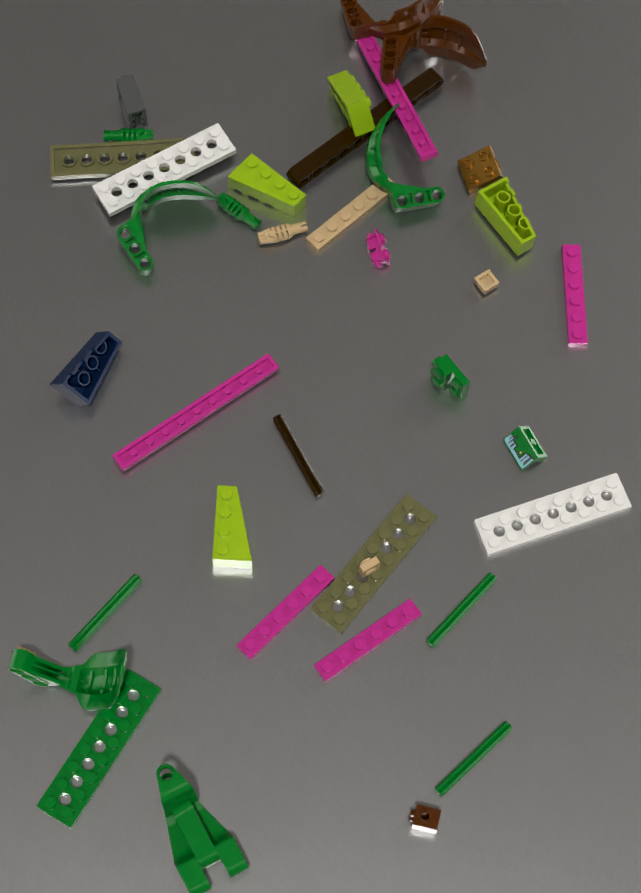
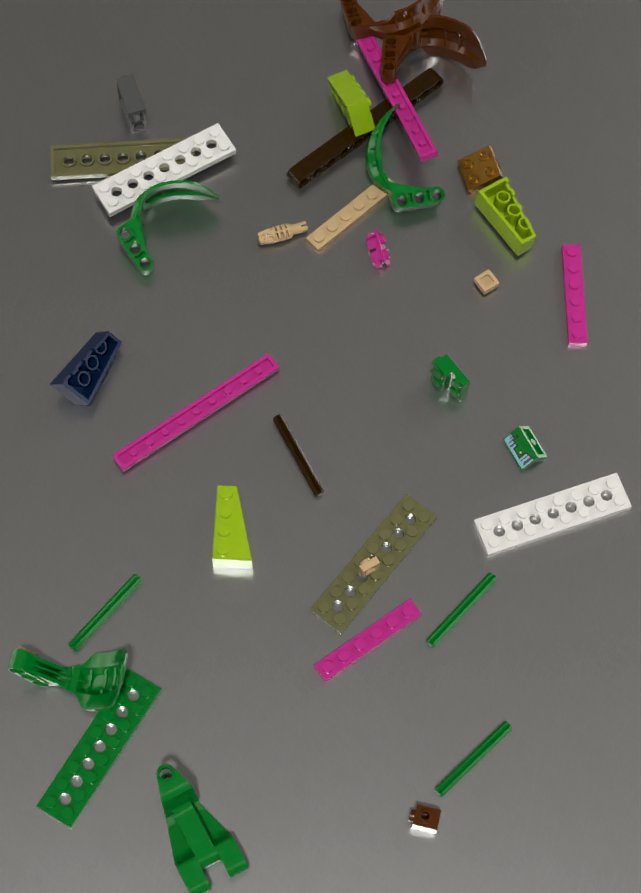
(128, 135): green hinge -> none
(238, 210): green hinge -> none
(265, 184): lime wedge -> none
(285, 612): dark pink plate -> none

